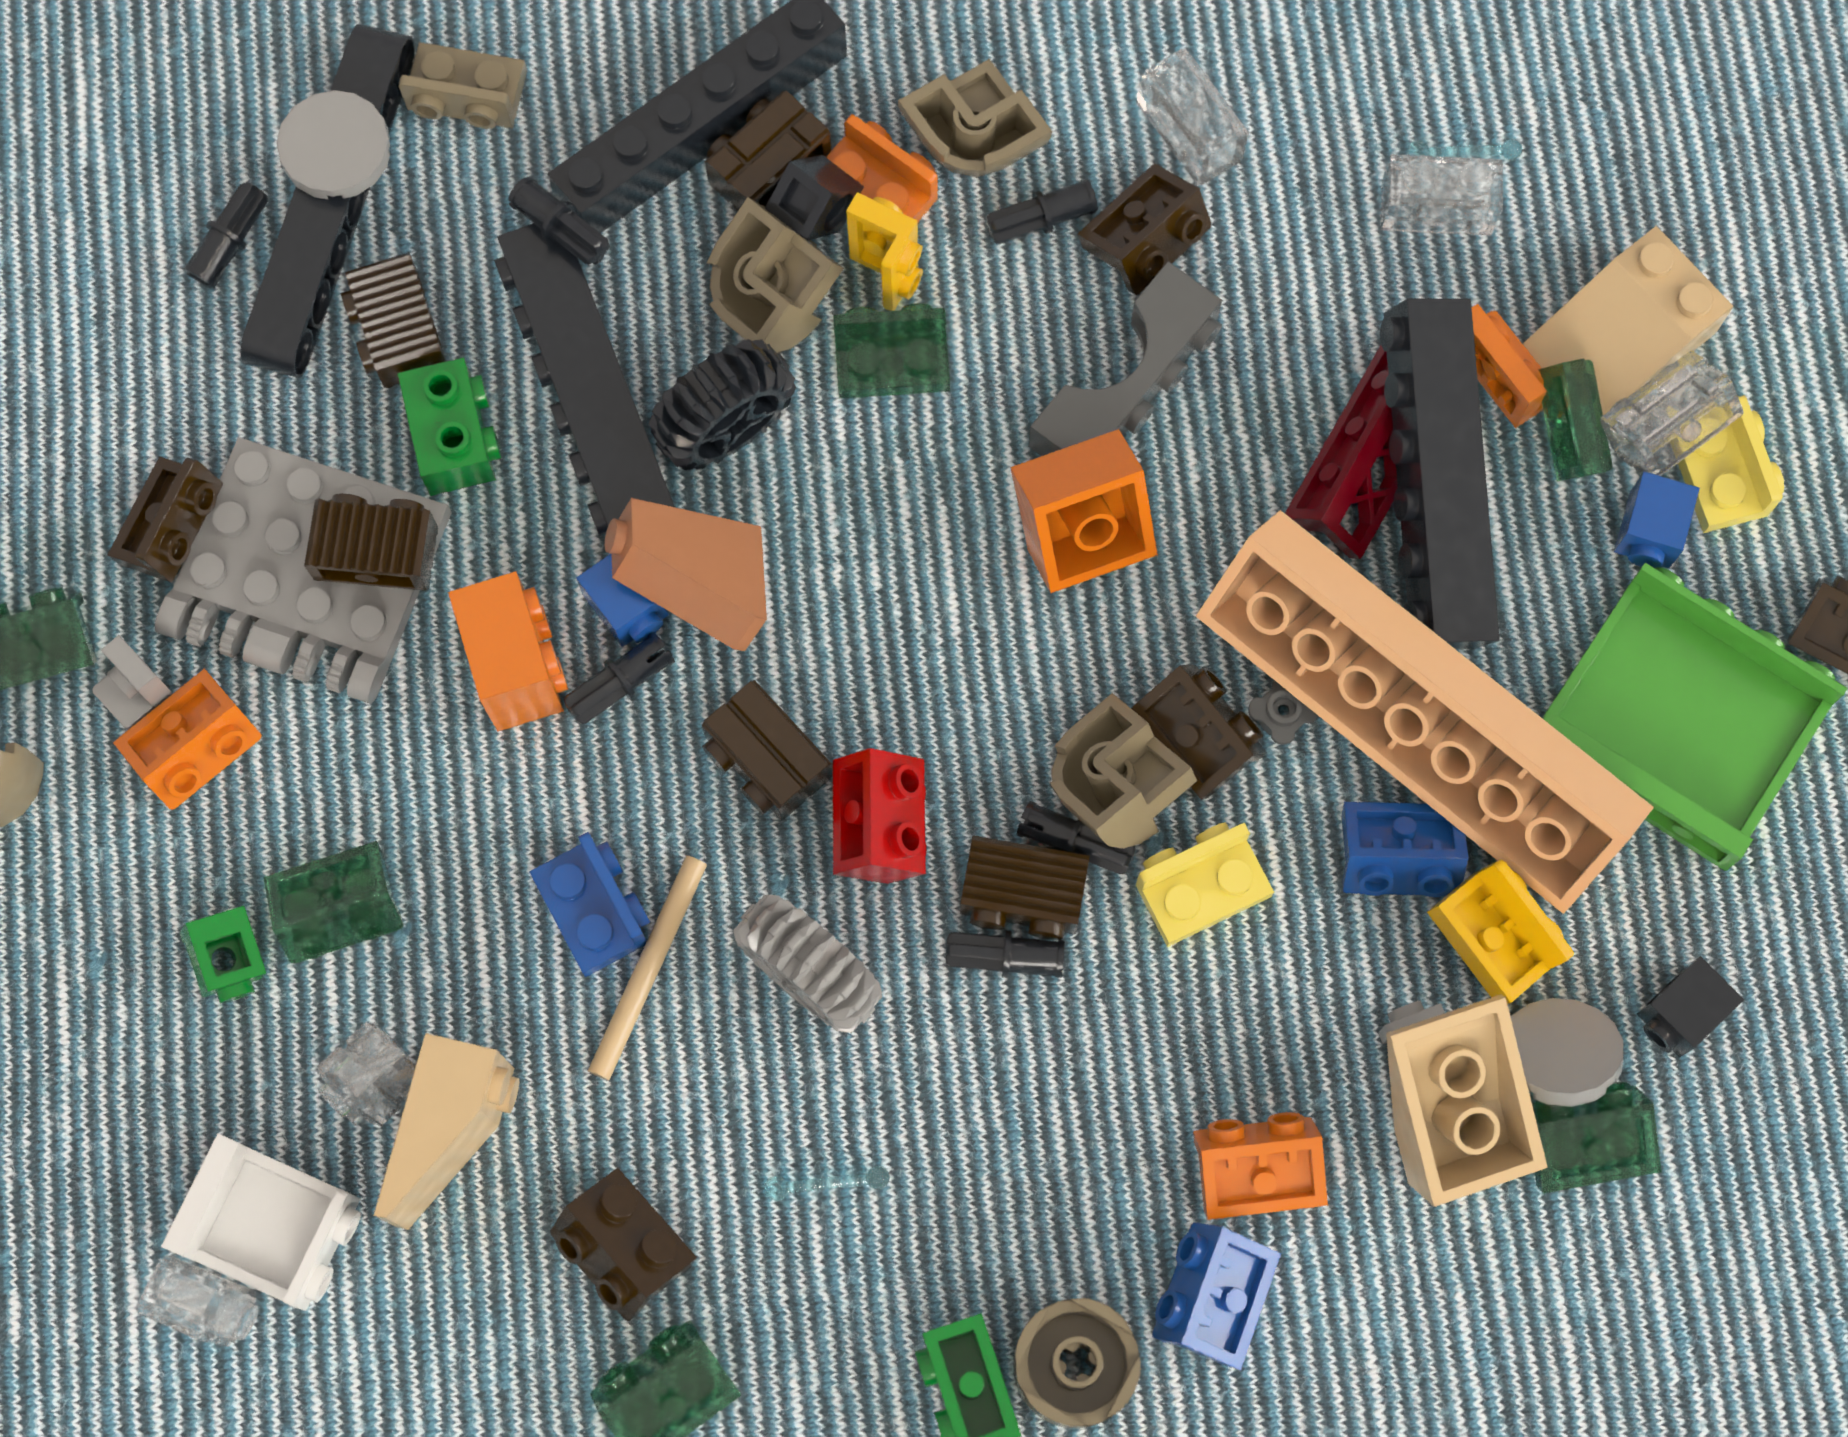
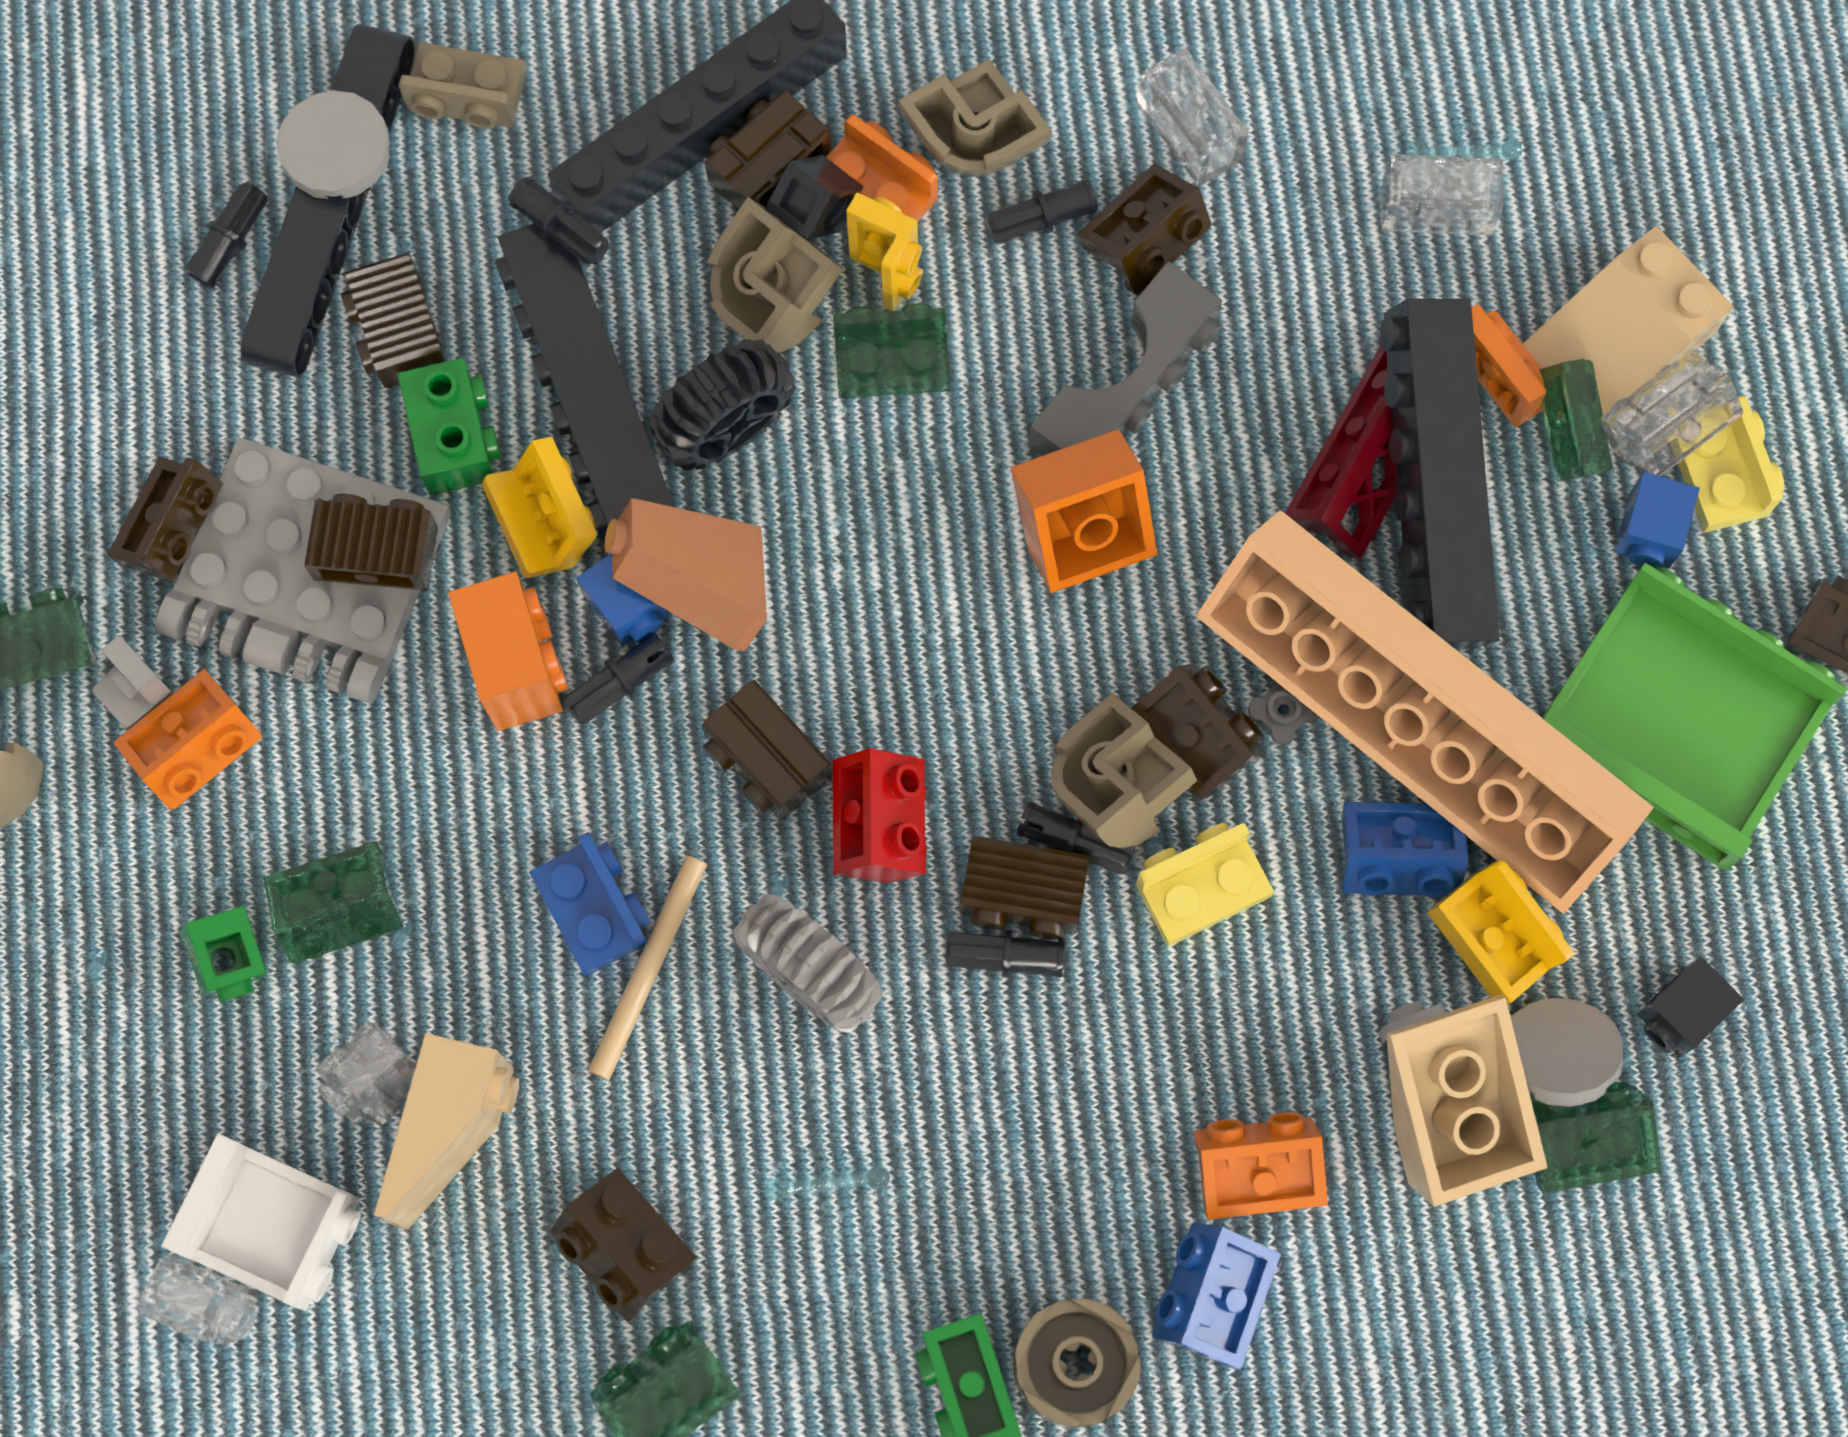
(541, 511): none -> yellow bracket

